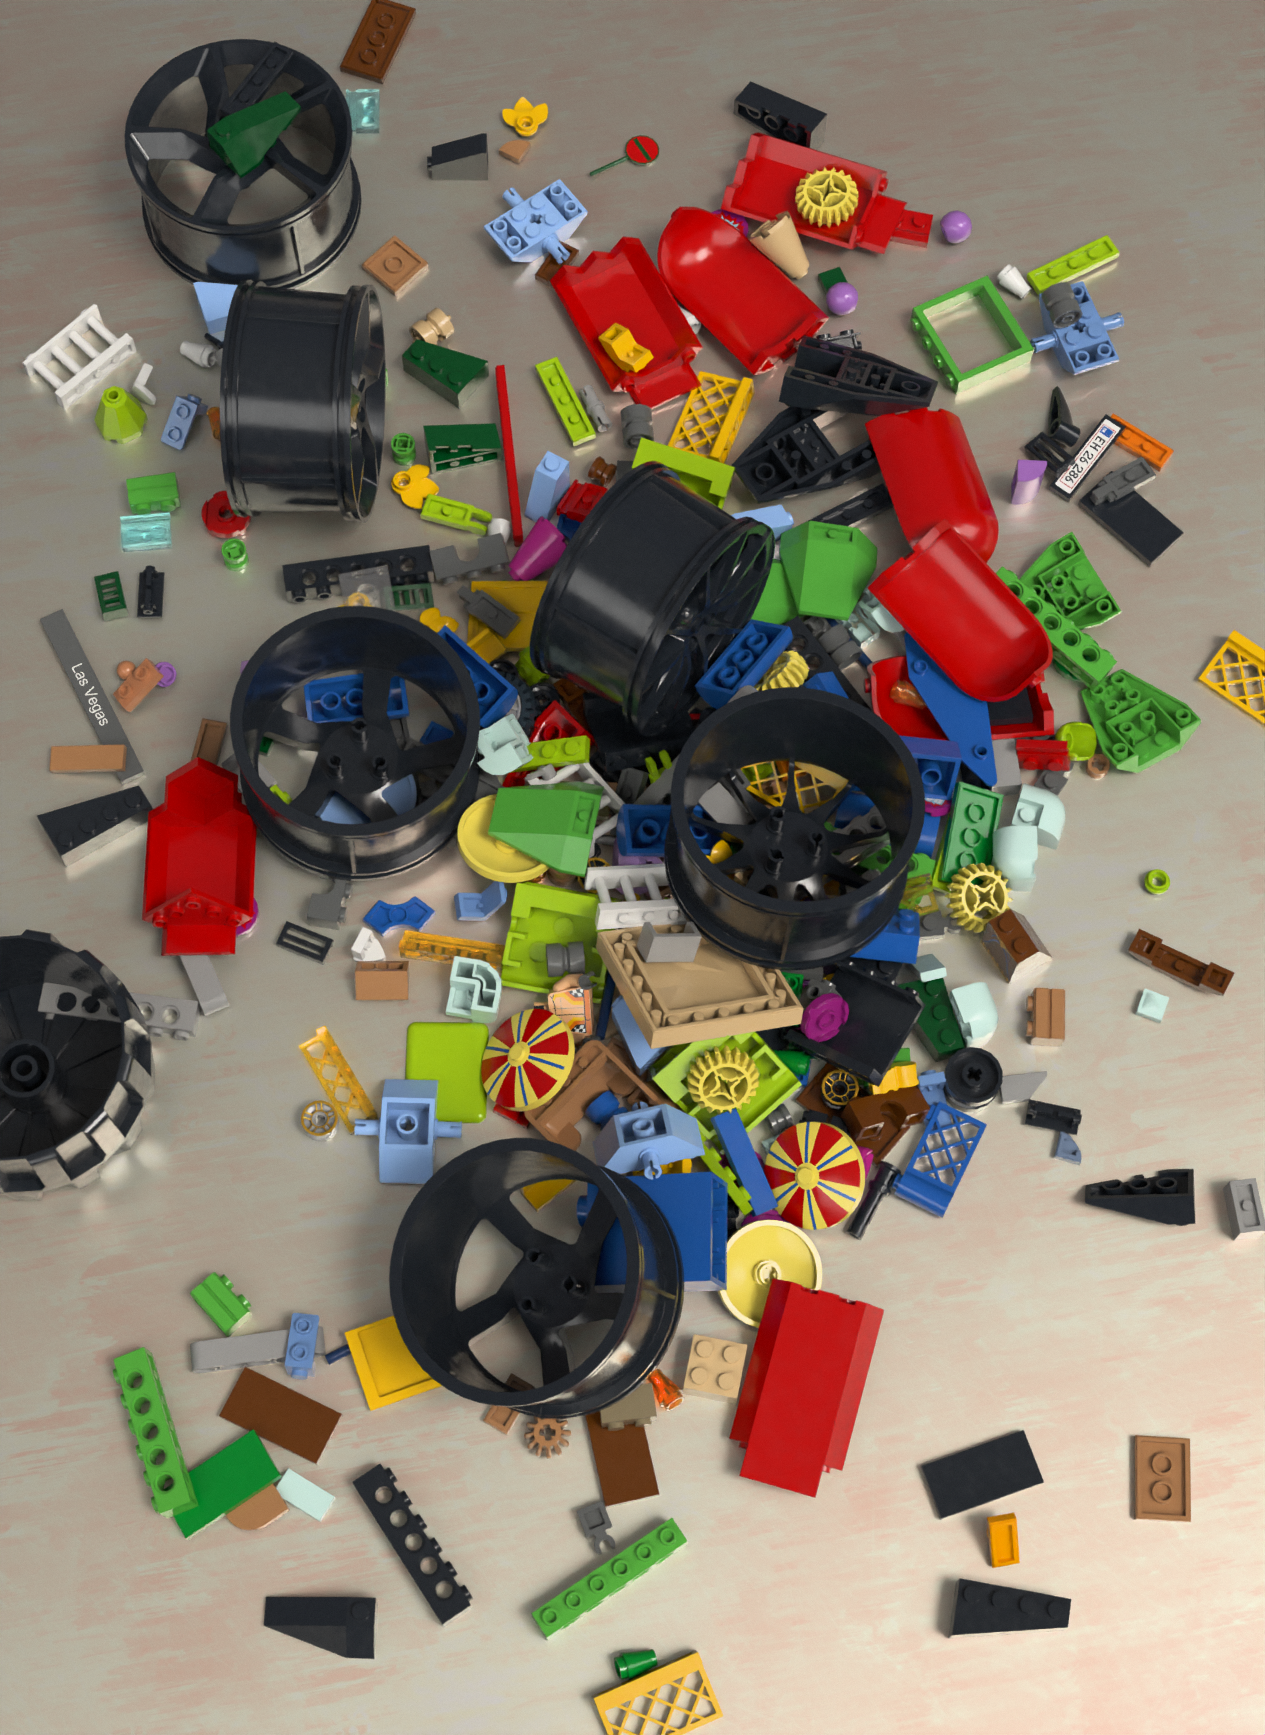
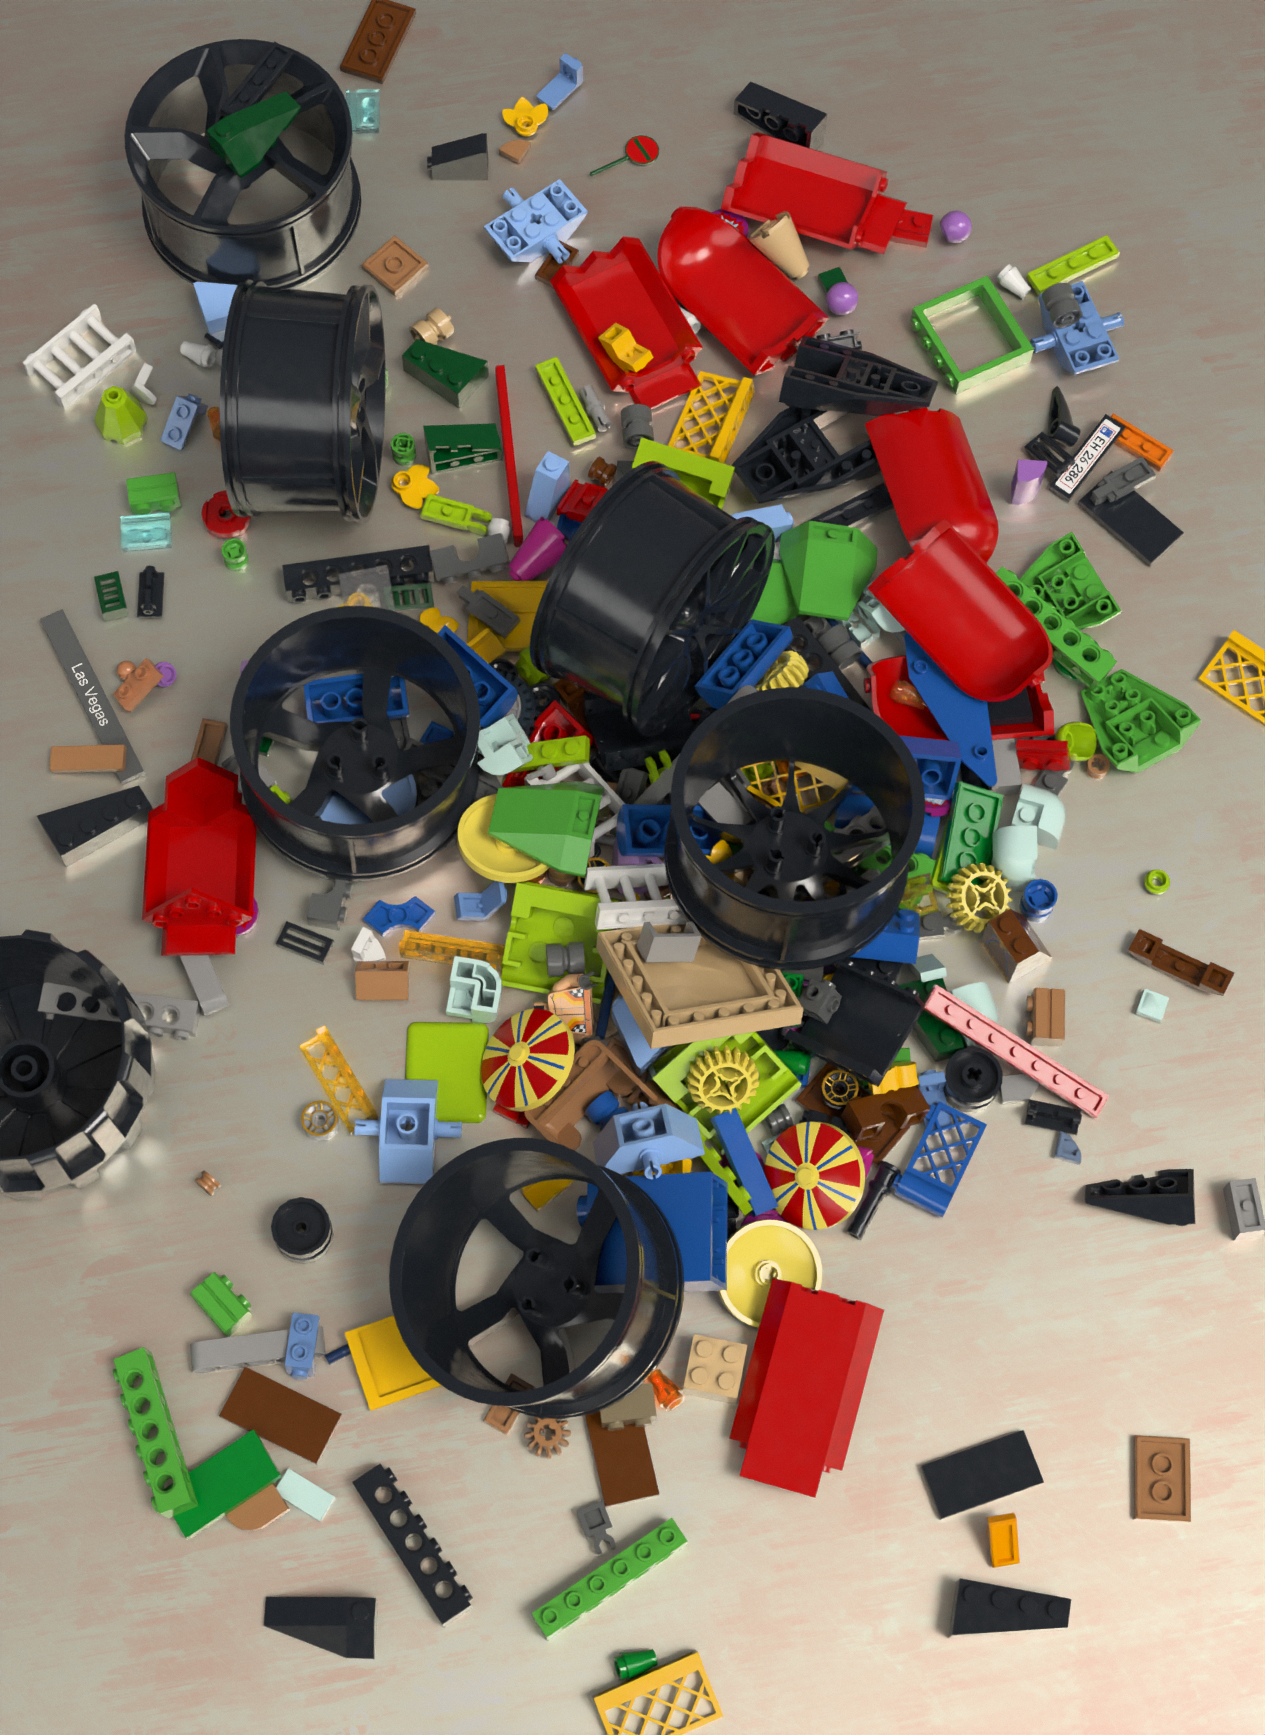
(207, 1183): none -> medium nougat bush
(317, 1228): none -> black wheel
(563, 84): none -> medium blue bracket
(824, 1017): magenta tile -> none
(826, 197): light yellow gear -> none
(1015, 1051): none -> tile
(1038, 900): none -> blue wheel

